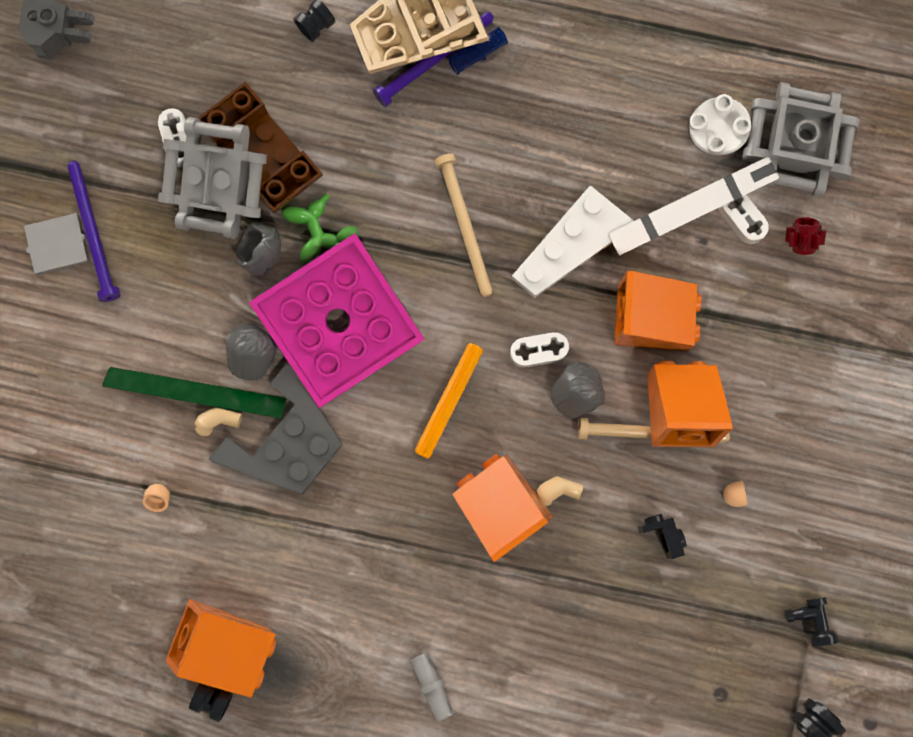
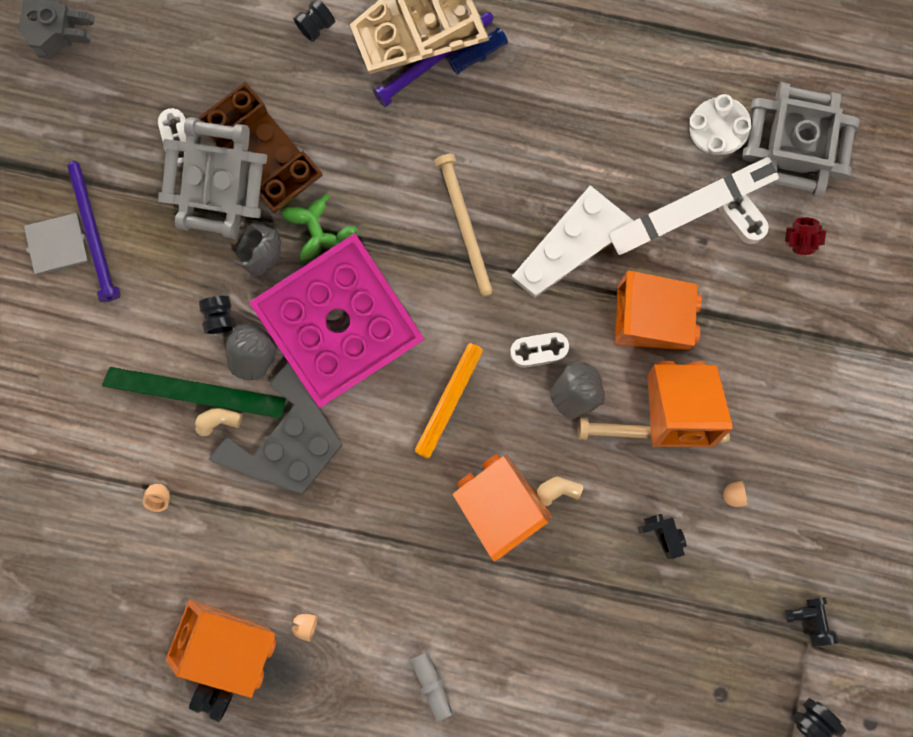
(216, 314): none -> black wheel
(306, 627): none -> light nougat hinge

